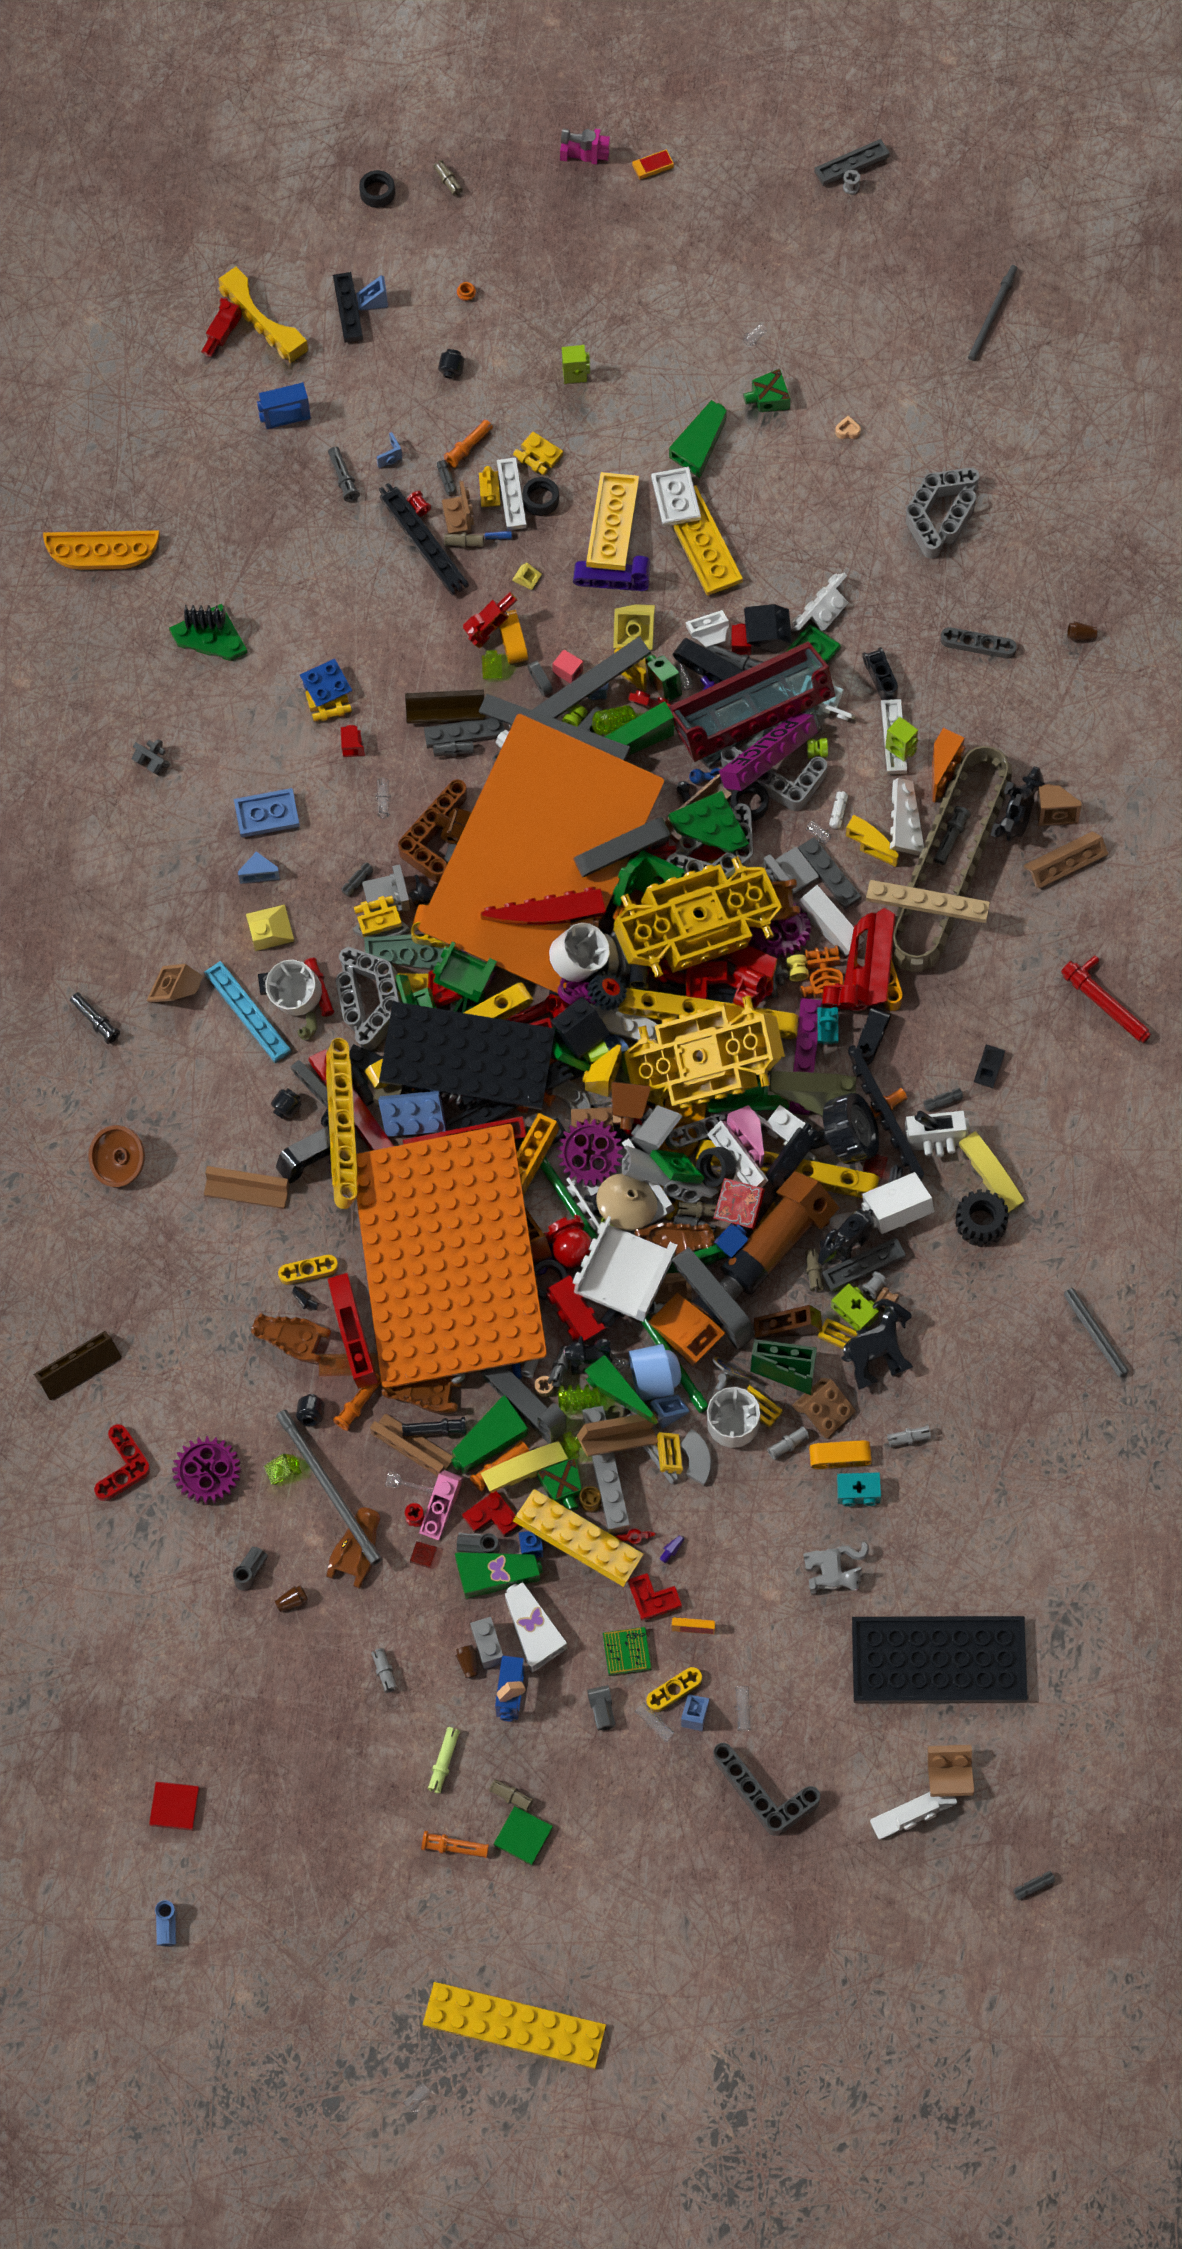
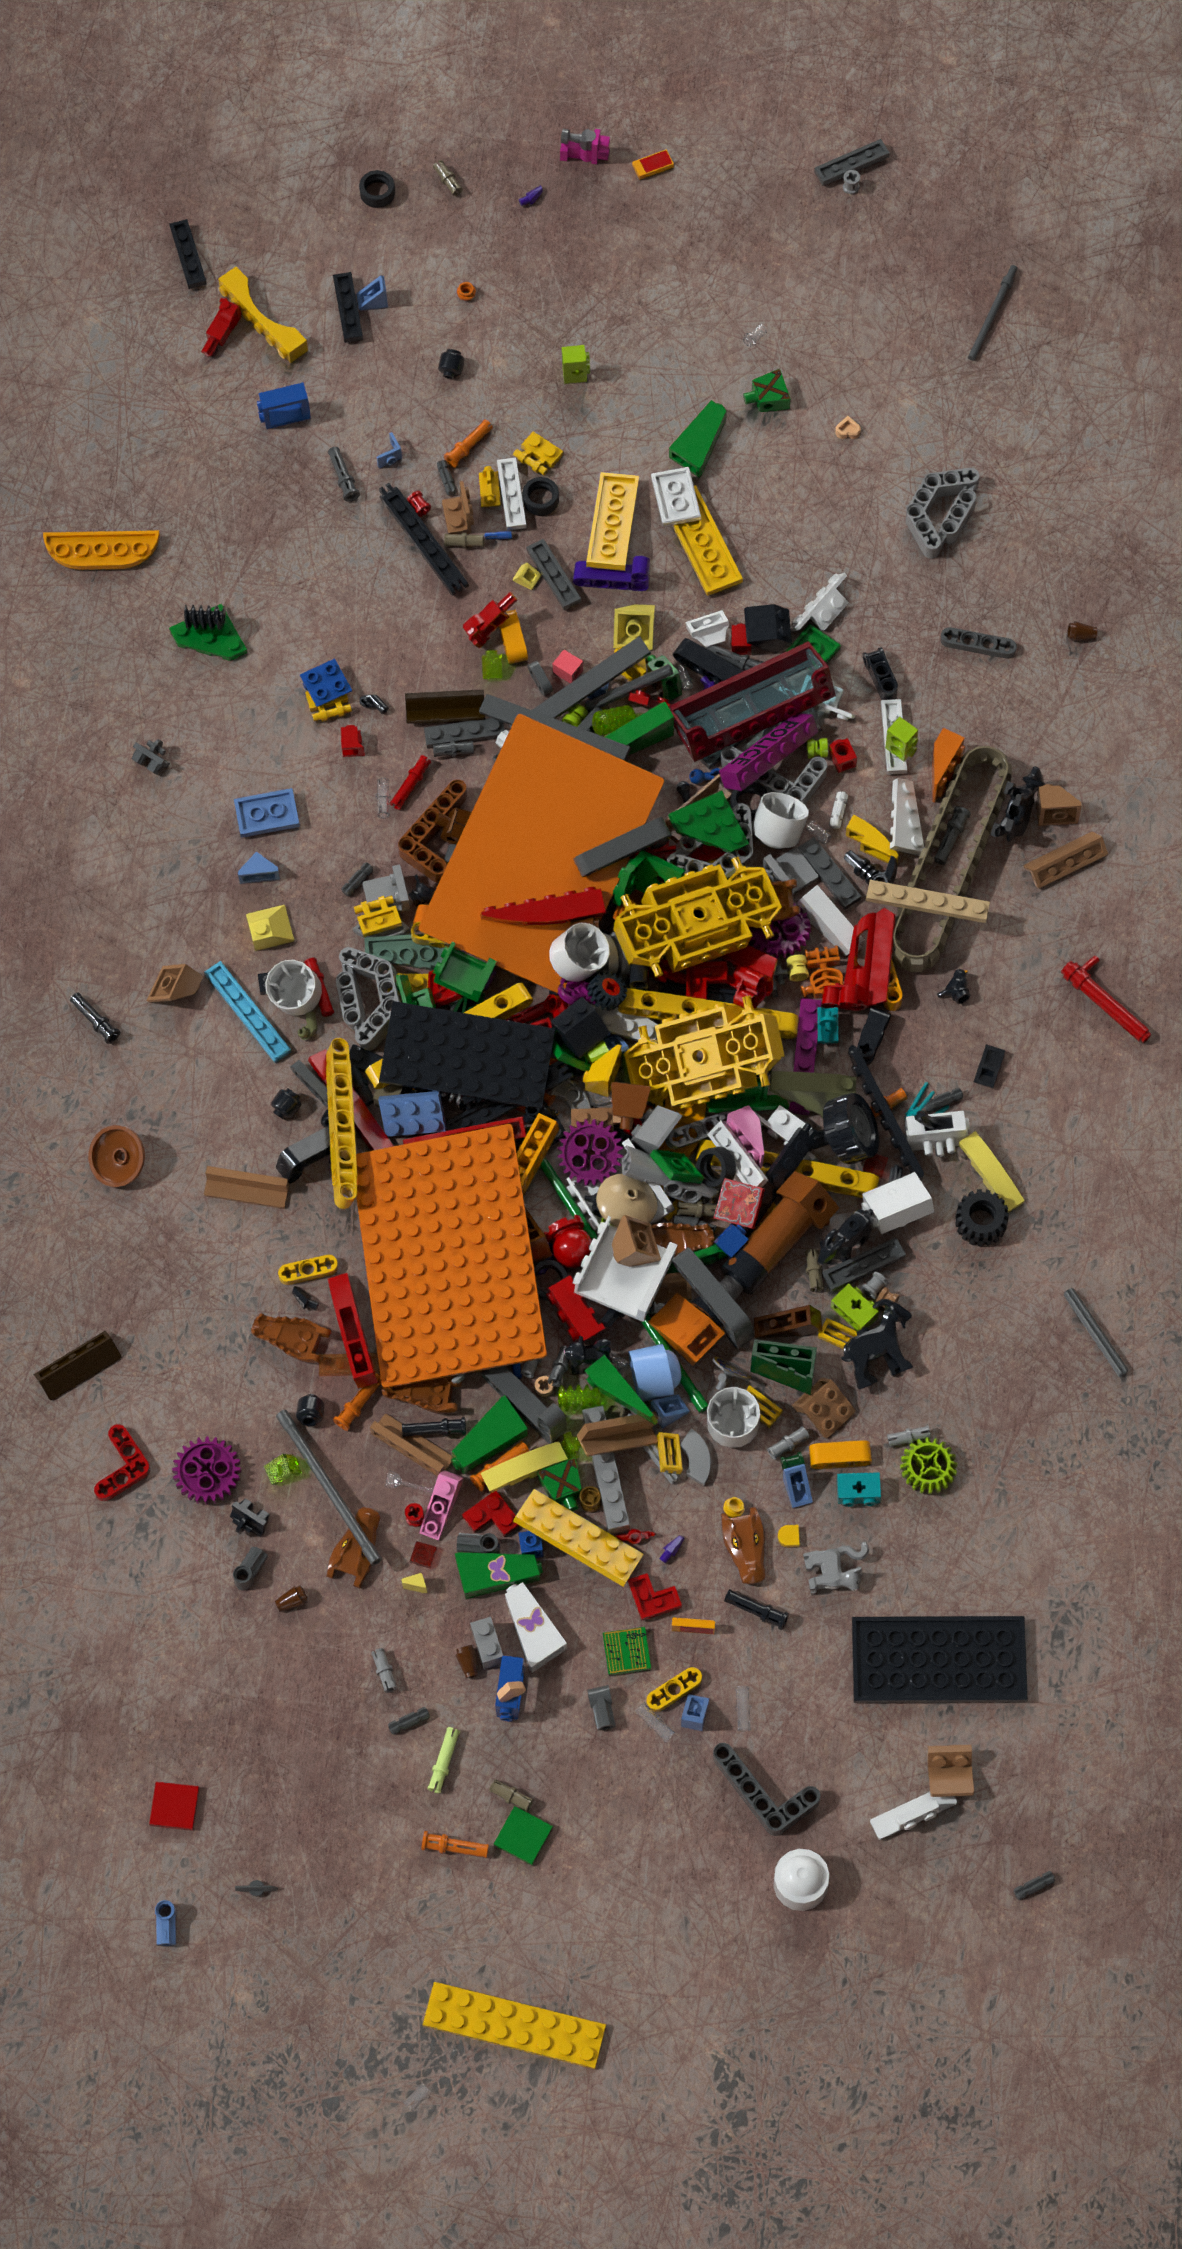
(187, 254): none -> black plate
(247, 1520): none -> black hips
(256, 1888): none -> dark grey piece
(373, 701): none -> black arm
(408, 1720): none -> dark grey axle
(414, 1583): none -> light yellow slope
(415, 775): none -> red pin
(531, 196): none -> dark purple bar
(532, 1113): none -> black animal
(553, 574): none -> dark grey plate
(632, 686): none -> dark grey axle
(634, 1243): none -> medium nougat slope
(733, 1507): none -> yellow plate
(745, 1542): none -> dark orange animal
(766, 1613): none -> black pin
(779, 820): none -> white piece
(789, 1536): none -> yellow tile
(792, 1461): none -> dark green bush
(797, 1485): none -> medium blue slope
(801, 1879): none -> white piece
(844, 762): none -> red brick
(868, 872): none -> black piece
(913, 1111): none -> teal plant
(934, 1470): none -> lime gear
(957, 987): none -> black animal

